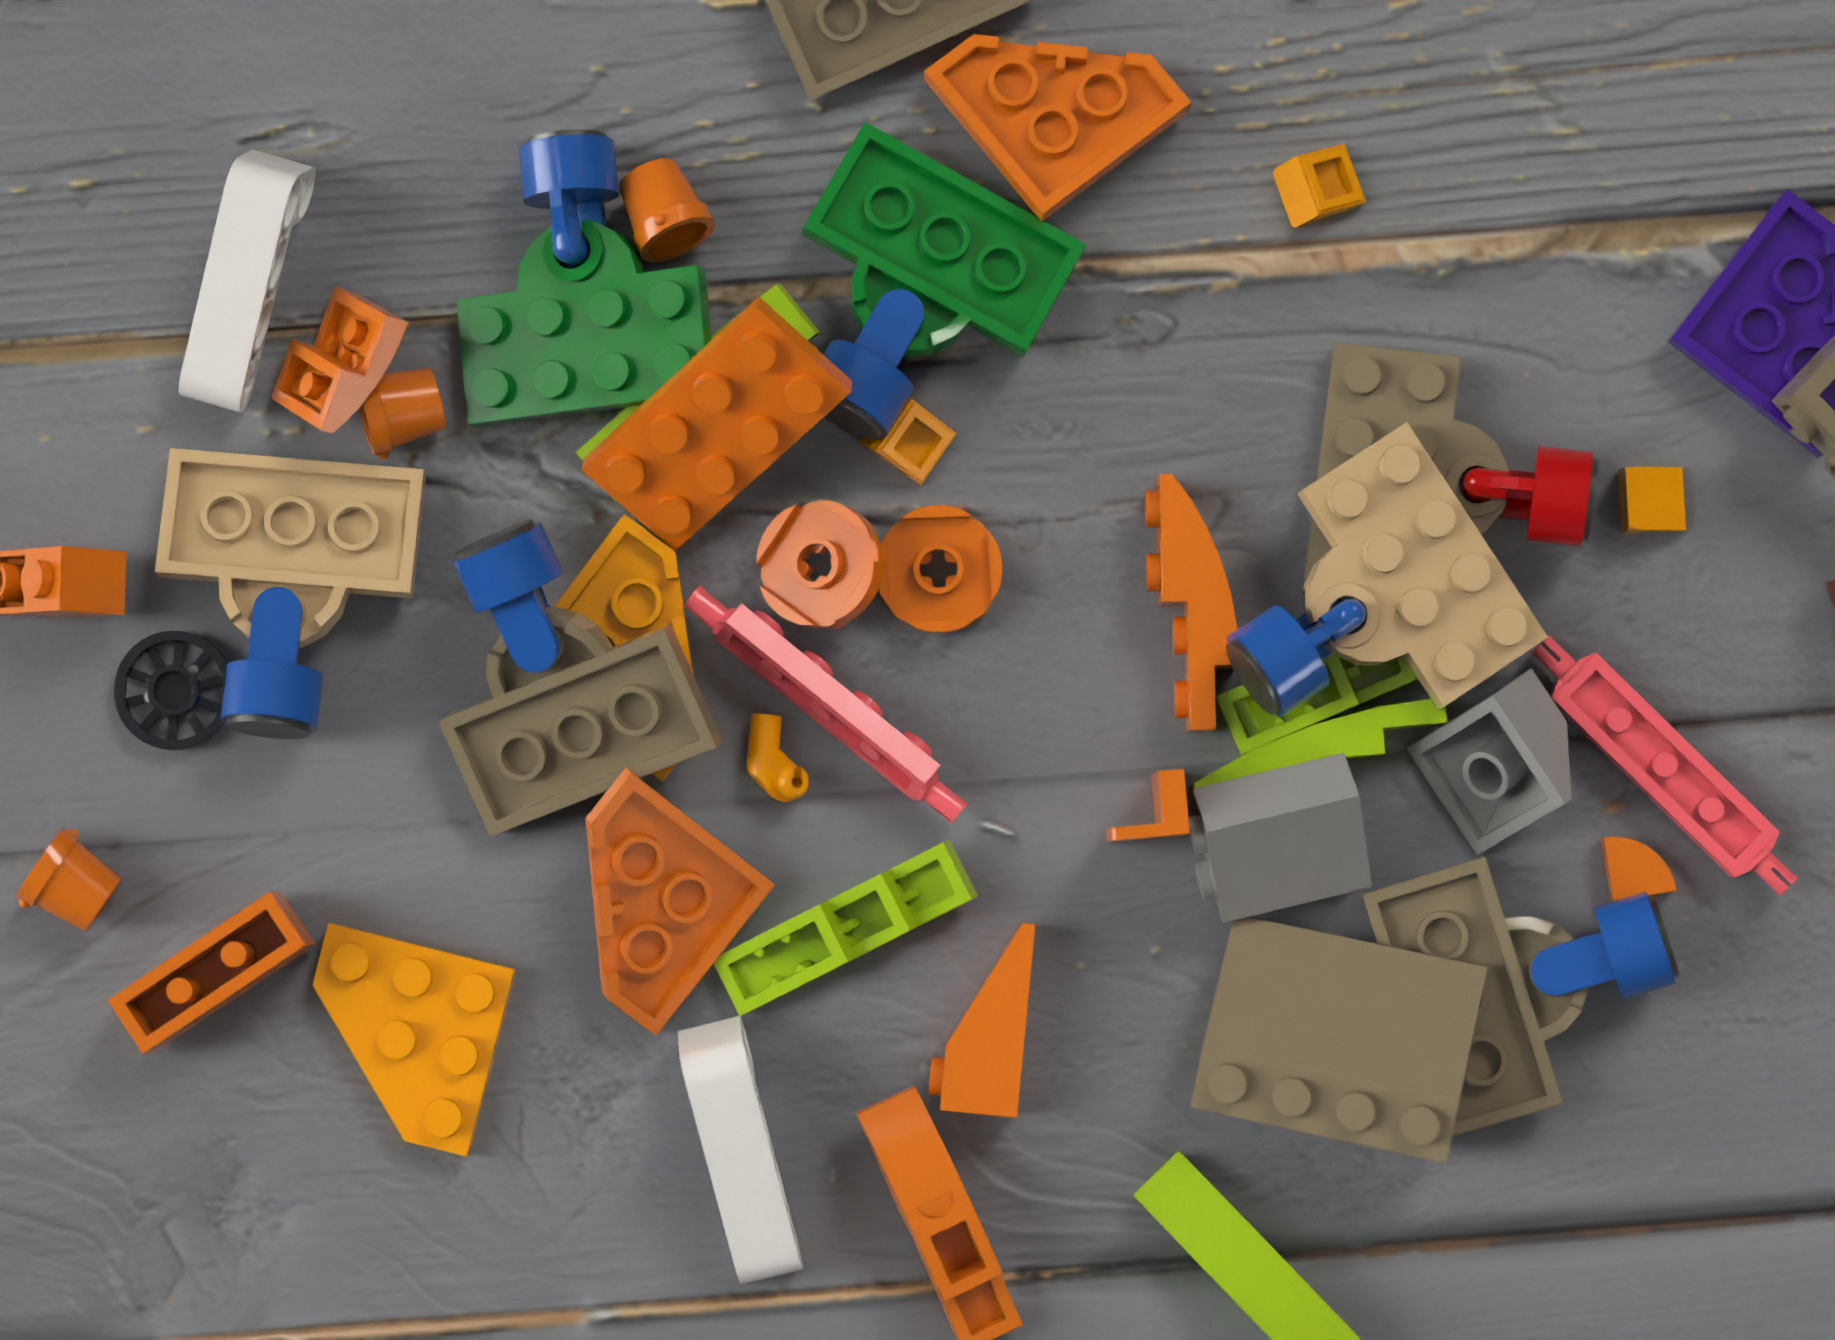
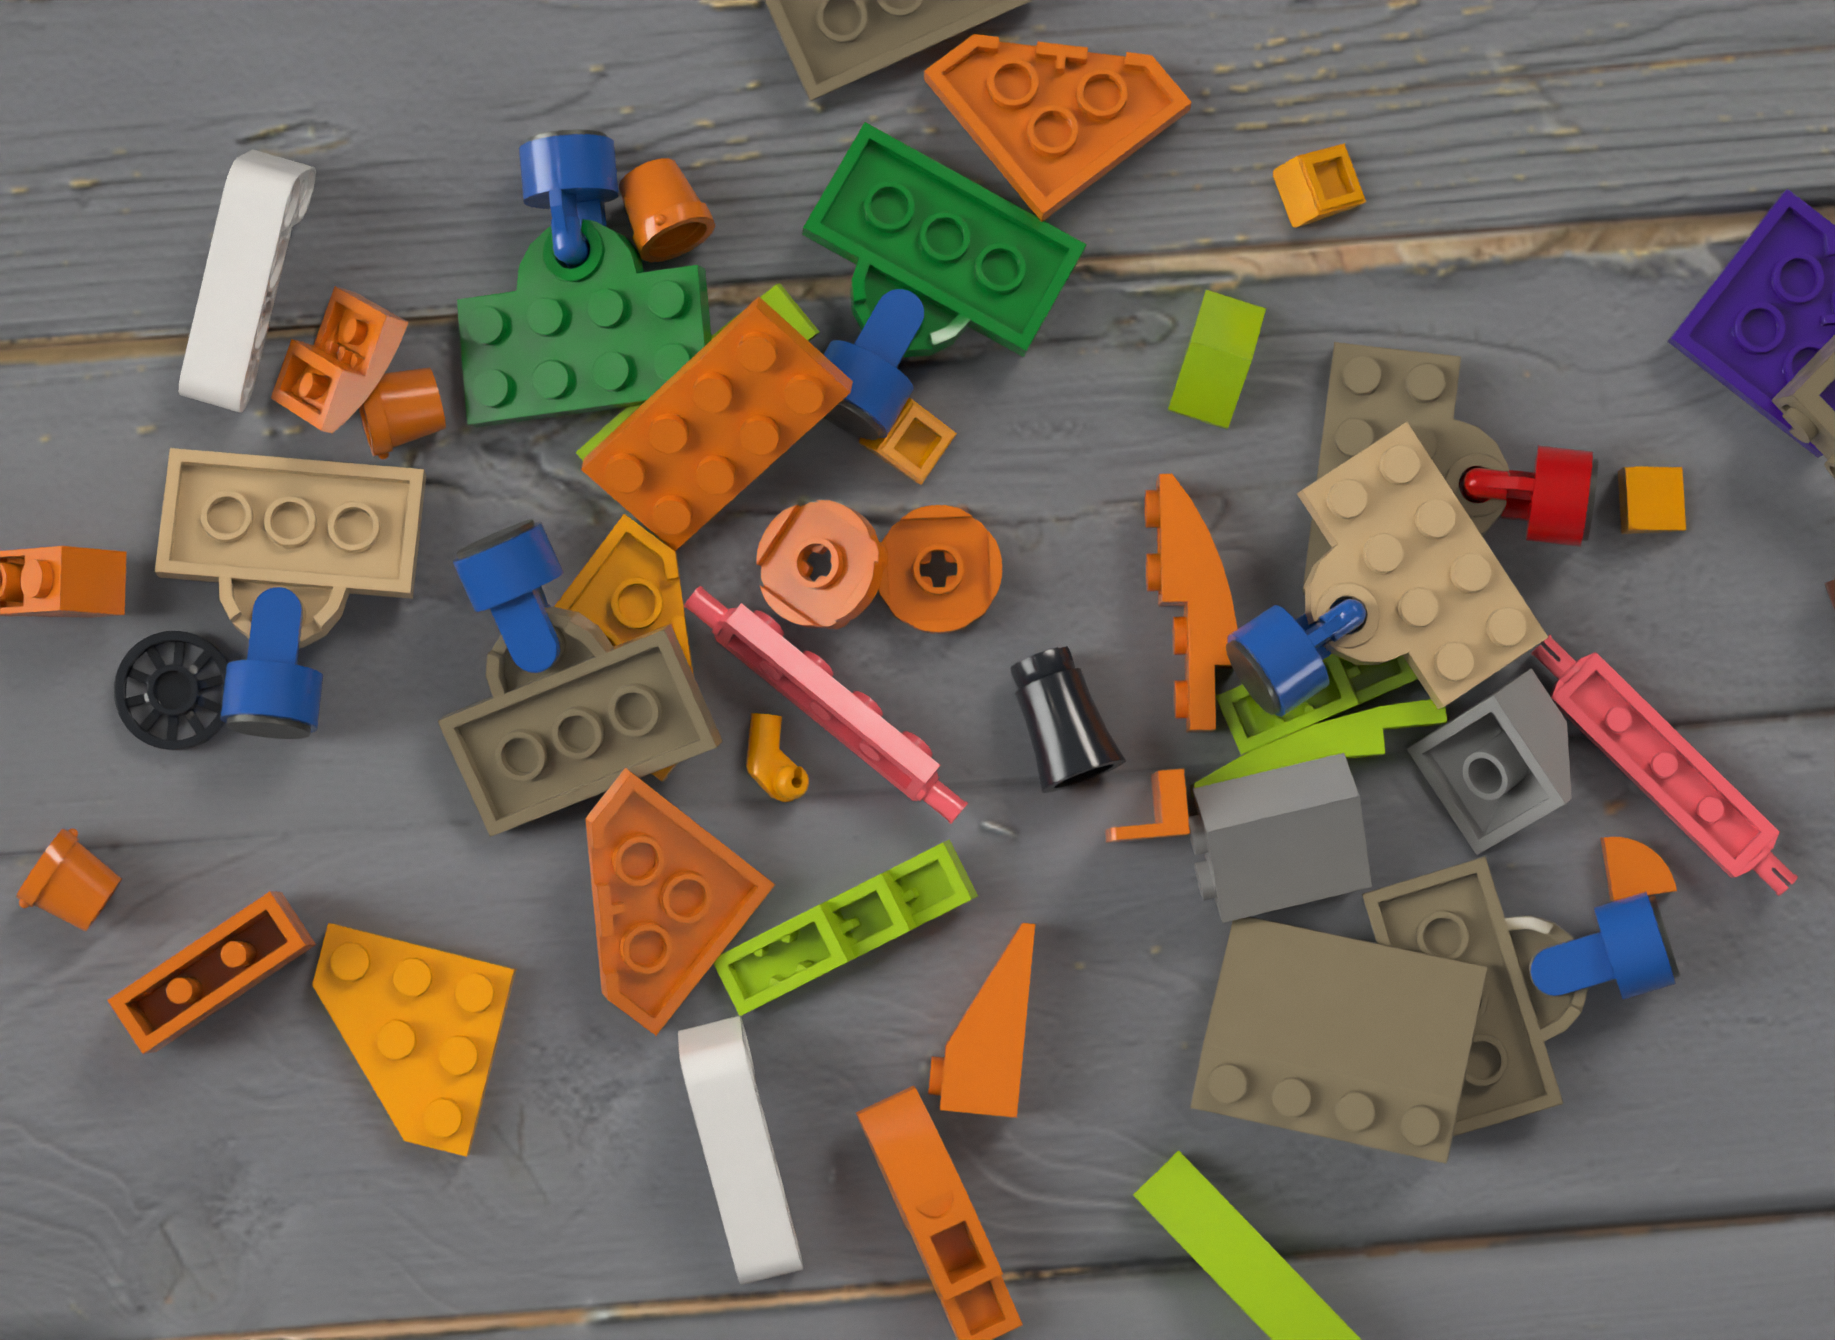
(1063, 721): none -> black plant
(1217, 359): none -> lime slope

